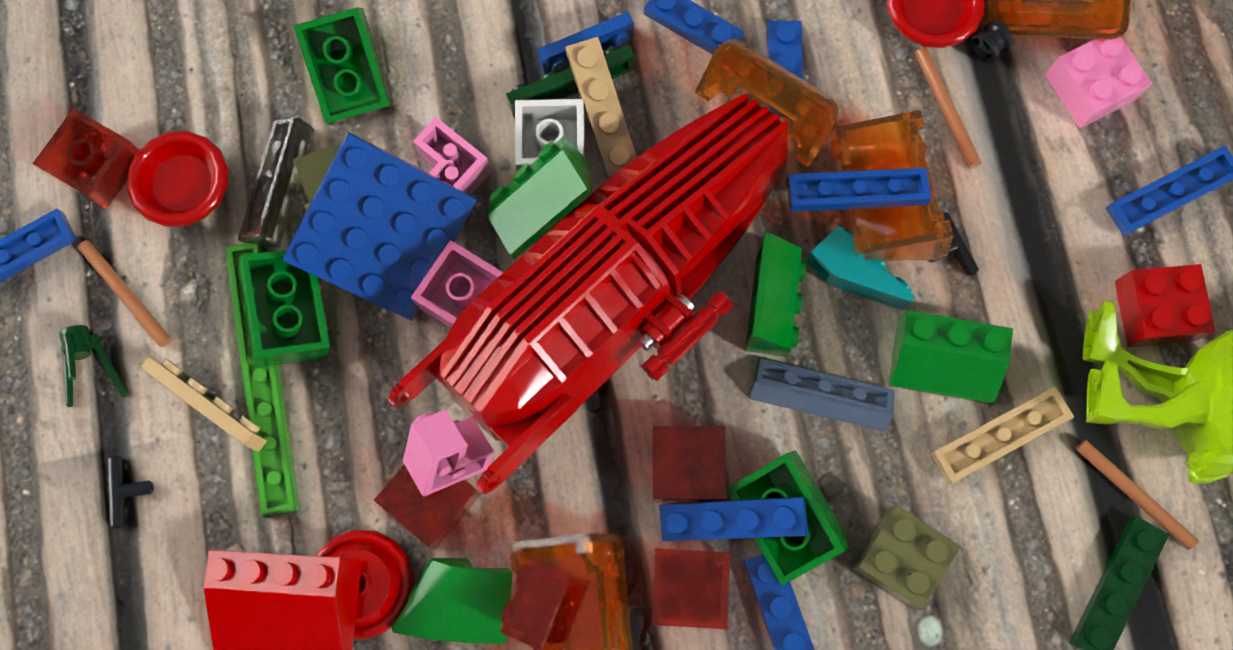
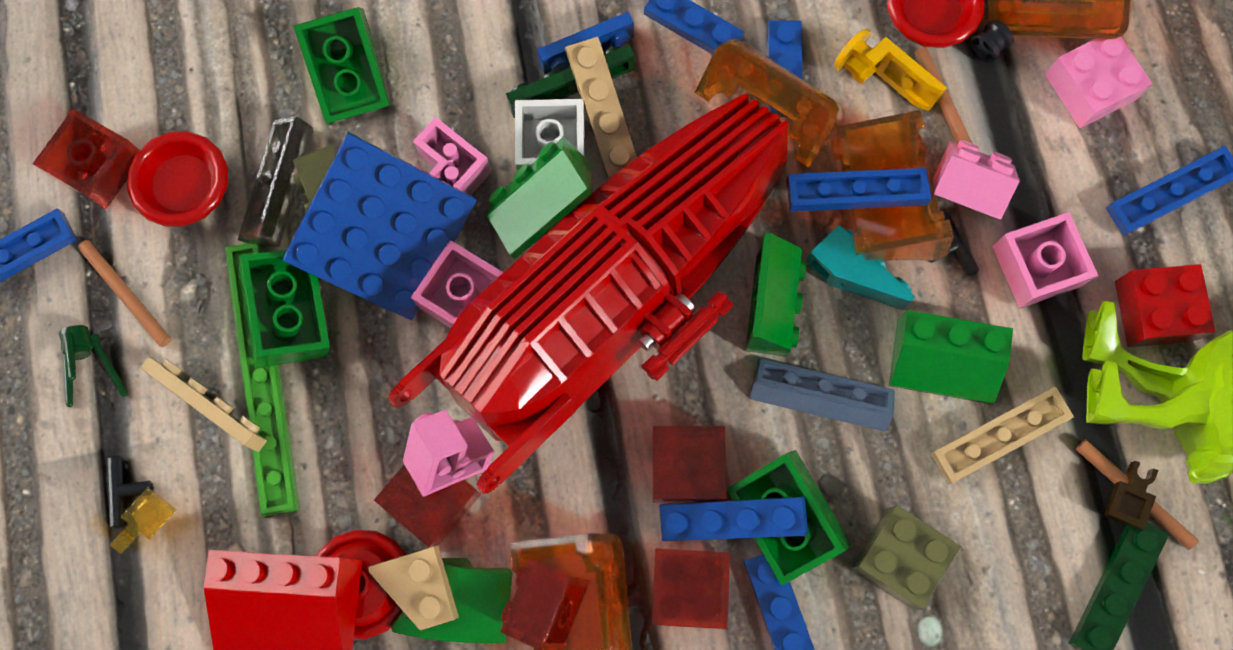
(144, 517): none -> clear yellow plate
(418, 587): none -> tan wing
(892, 66): none -> yellow piece
(976, 178): none -> bright pink brick
(1044, 260): none -> bright pink brick
(1130, 501): none -> dark brown plate

